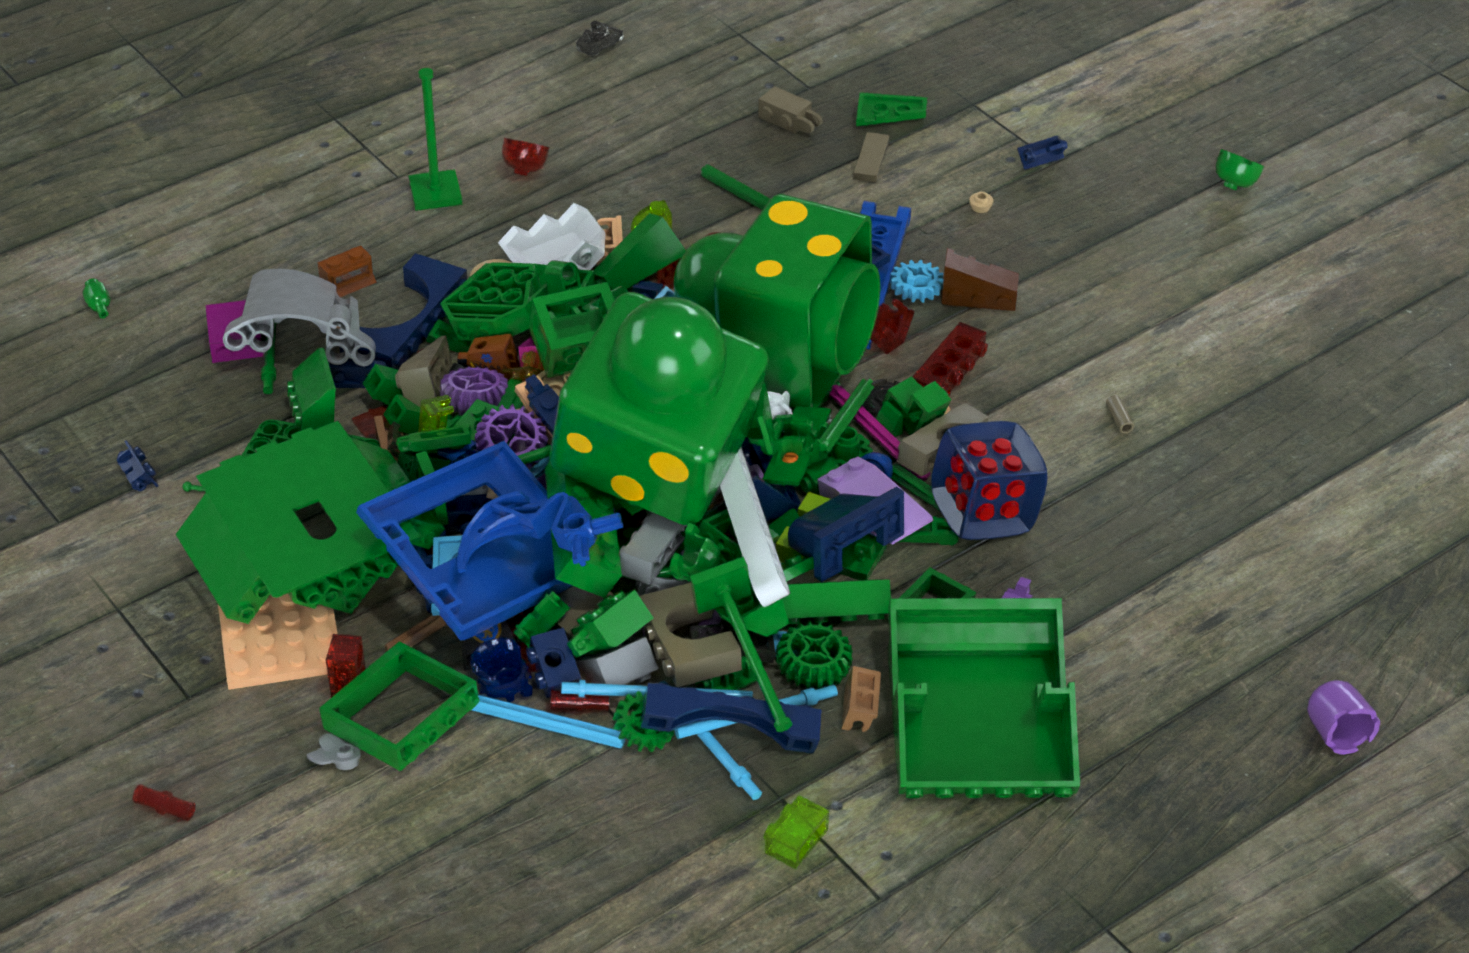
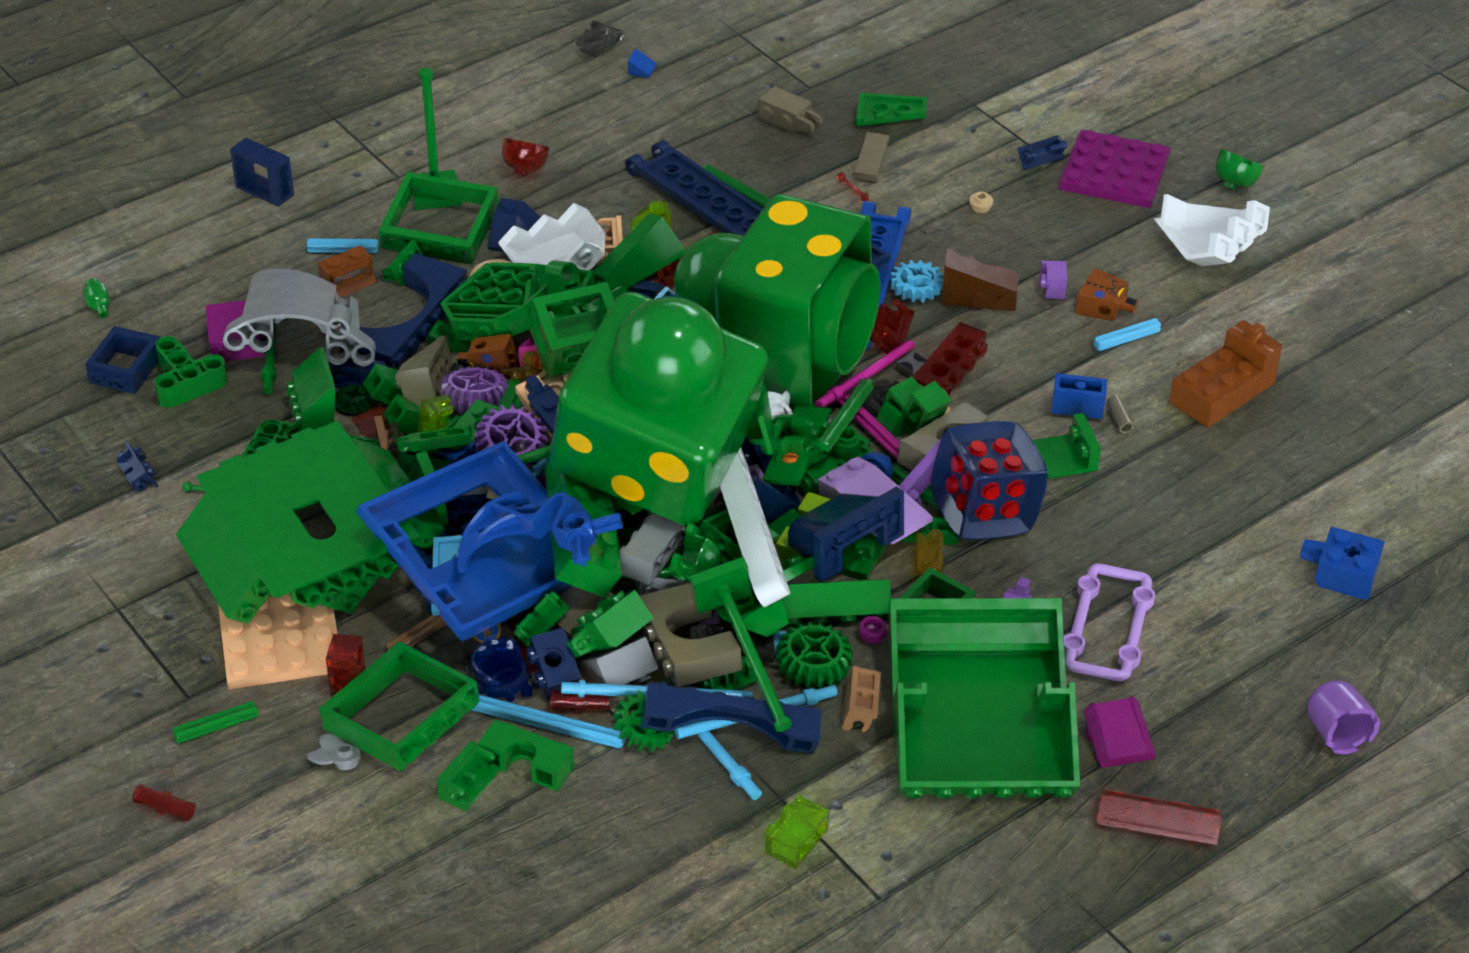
(125, 342): none -> dark blue window
(183, 376): none -> green beam
(215, 722): none -> green axle
(278, 185): none -> dark blue window
(326, 245): none -> medium azure axle
(360, 404): none -> dark green gear
(395, 269): none -> green hinge
(434, 244): none -> green window
(467, 776): none -> green hinge
(510, 214): none -> dark blue slope
(549, 759): none -> green arch
(640, 64): none -> blue slope
(695, 188): none -> dark blue hinge
(837, 393): none -> dark pink bar
(842, 178): none -> clear red hinge
(872, 629): none -> magenta tile
(910, 363): none -> flat silver tile
(921, 476): none -> medium lavender hinge
(929, 551): none -> clear yellow hinge
(1053, 278): none -> medium lavender brick
(1071, 452): none -> green bracket
(1079, 395): none -> blue brick
(1104, 297): none -> dark orange torso
(1115, 168): none -> magenta plate
(1118, 732): none -> magenta slope
(1127, 334): none -> medium azure axle
(1129, 654): none -> lavender bar
(1159, 817): none -> clear red fence
(1211, 233): none -> white panel
(1229, 375): none -> dark orange hinge
(1345, 561): none -> blue hinge

